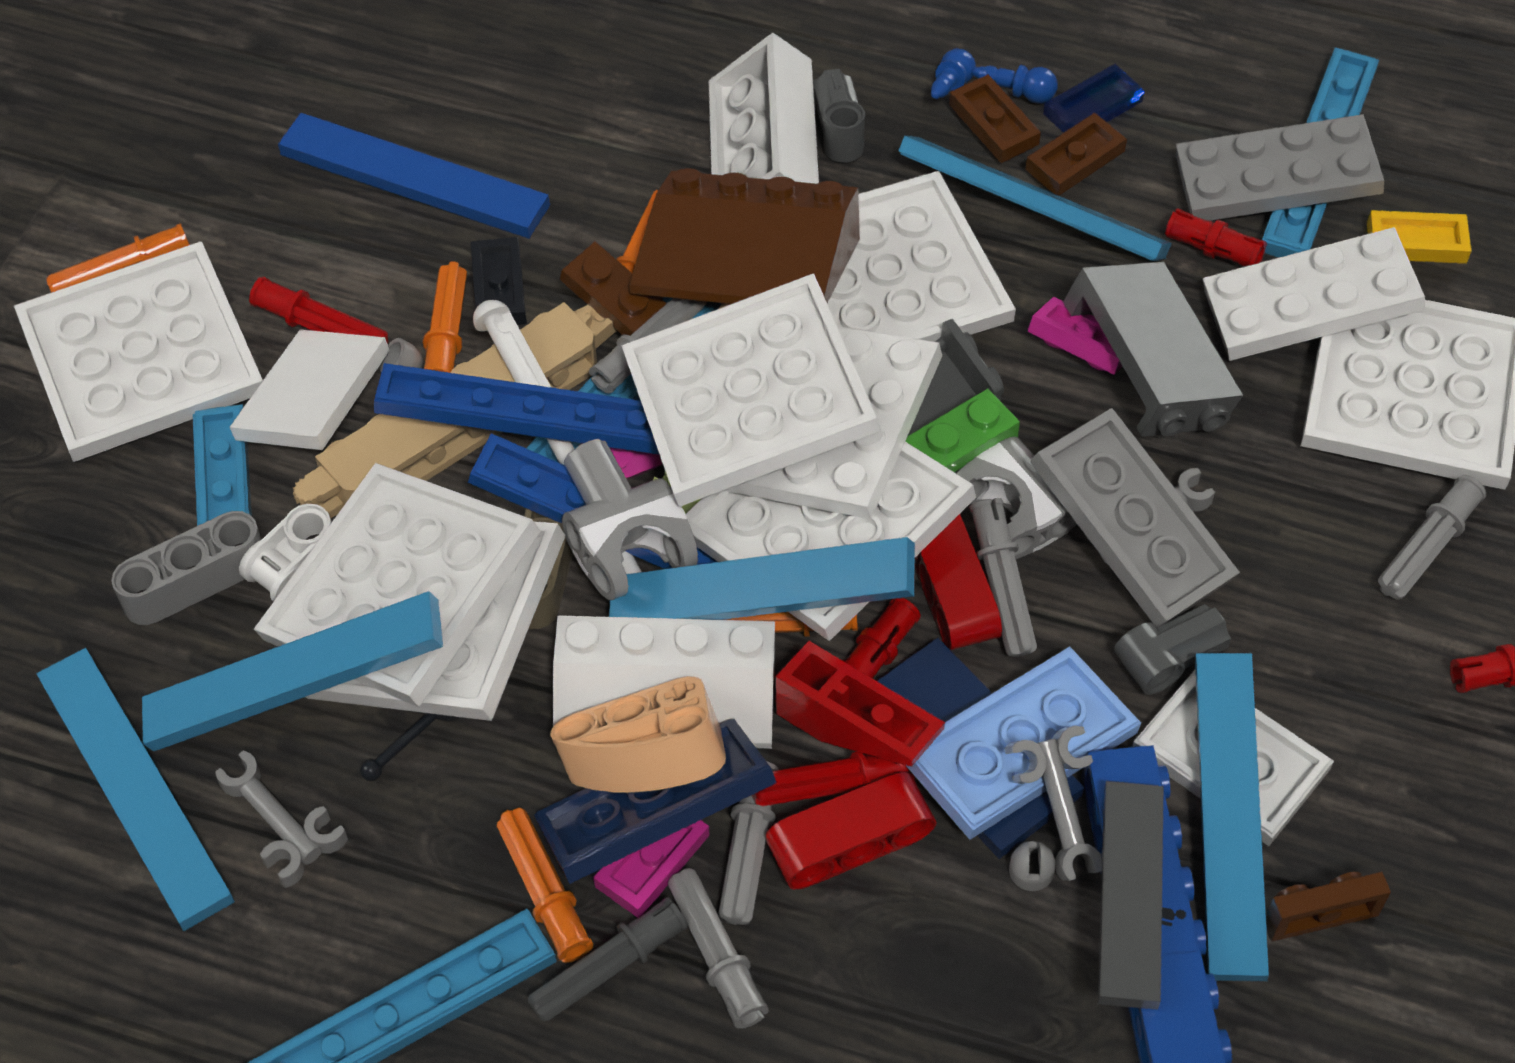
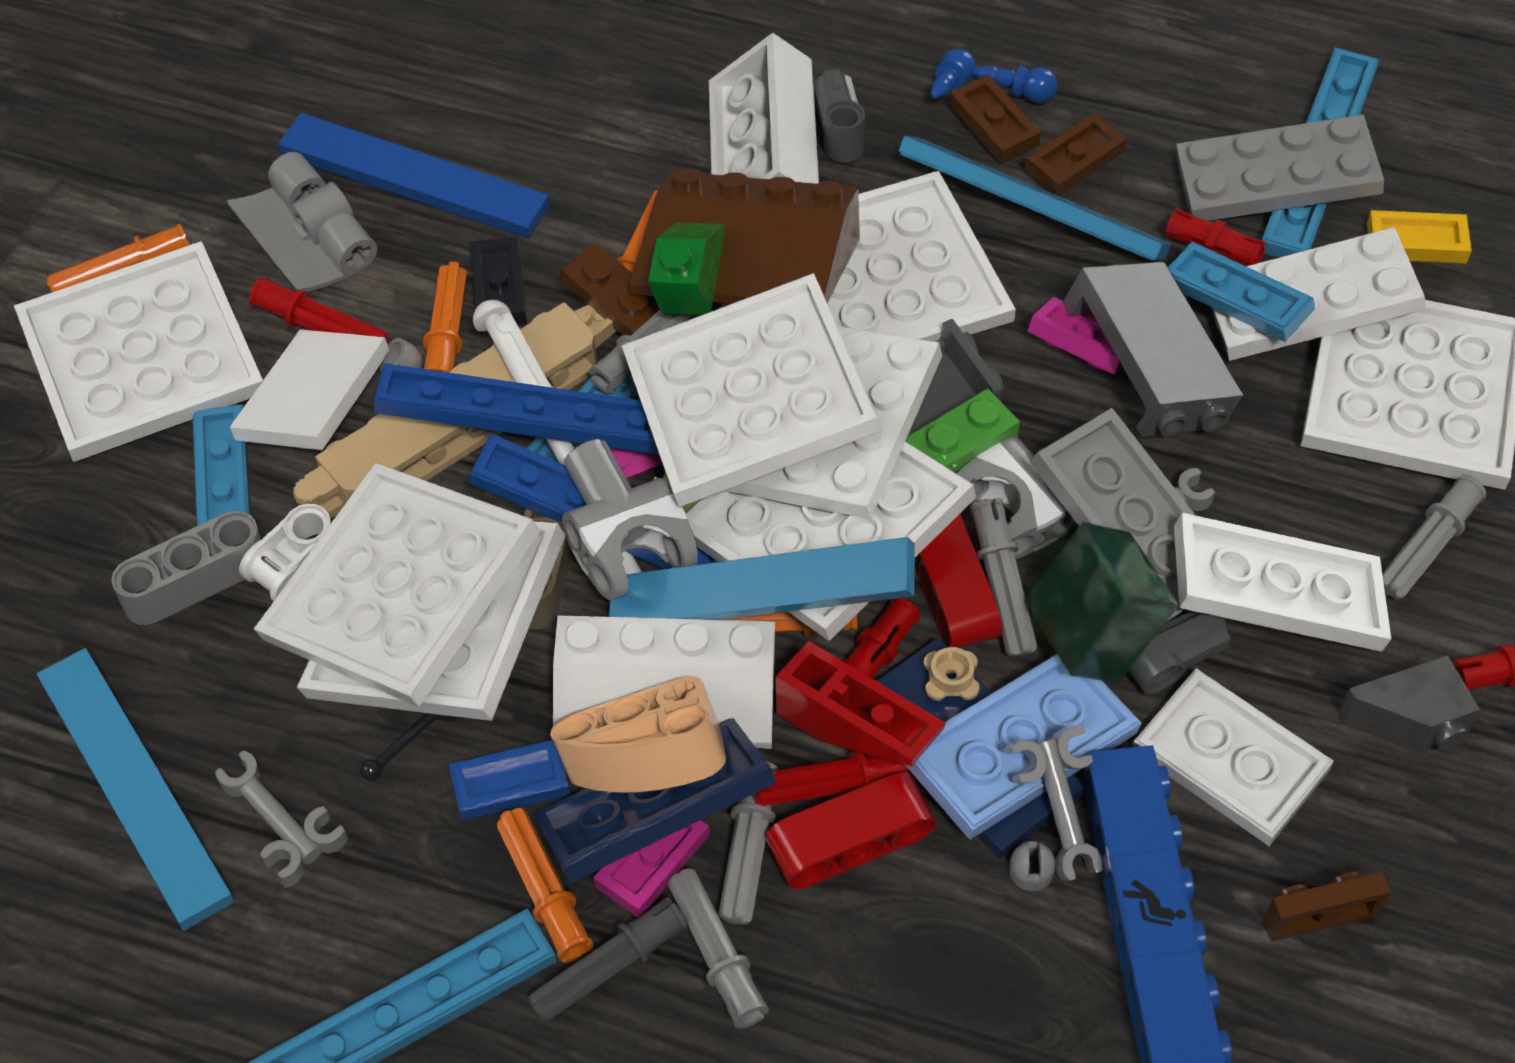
(292, 671): dark azure tile -> none
(305, 226): none -> light grey panel
(508, 779): none -> blue tile
(686, 267): none -> green slope
(951, 661): none -> tan plate
(1101, 603): none -> clear green brick
(1105, 93): clear blue tile -> none
(1131, 896): dark grey tile -> none
(1231, 818): dark azure tile -> none
(1240, 291): none -> dark azure tile
(1281, 582): none -> white plate
(1414, 707): none -> flat silver slope

